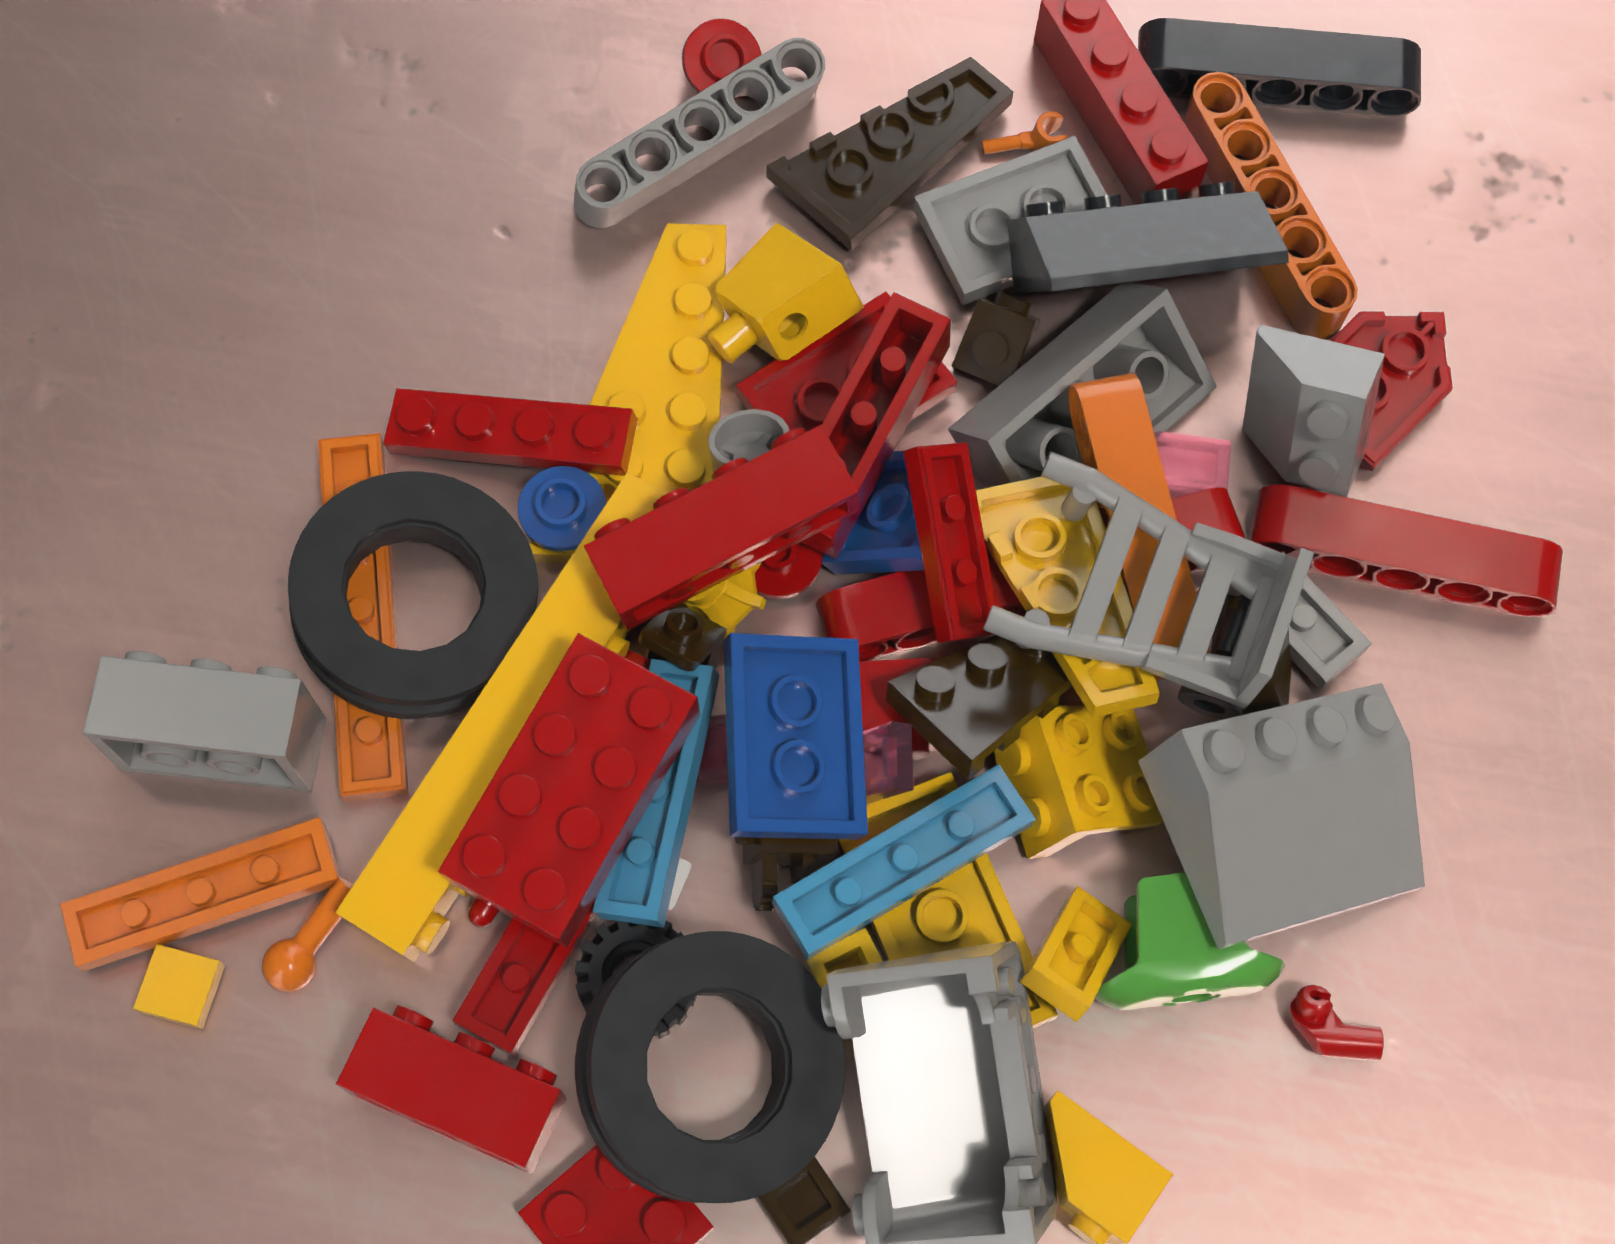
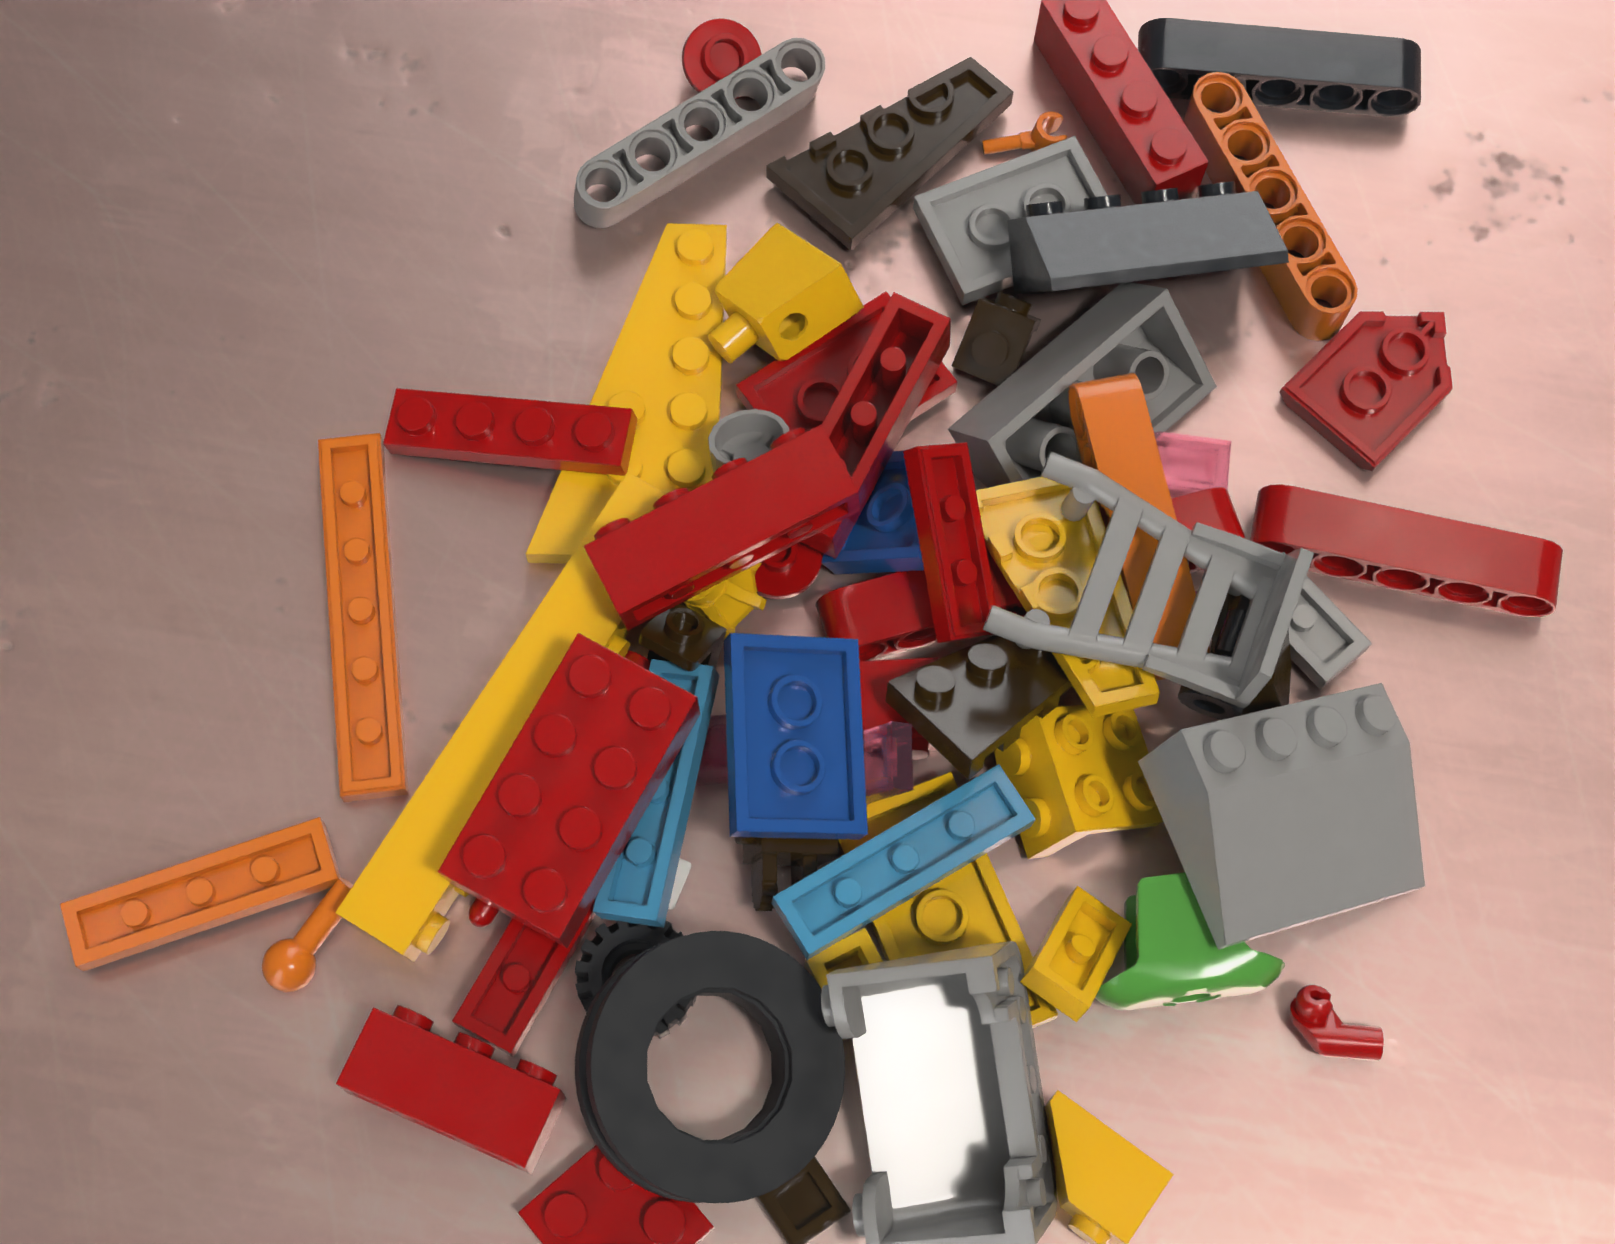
(179, 986): yellow tile -> none
(206, 721): light grey brick -> none
(388, 512): black tyre -> none
(560, 507): blue piece -> none
(1311, 407): light grey slope -> none

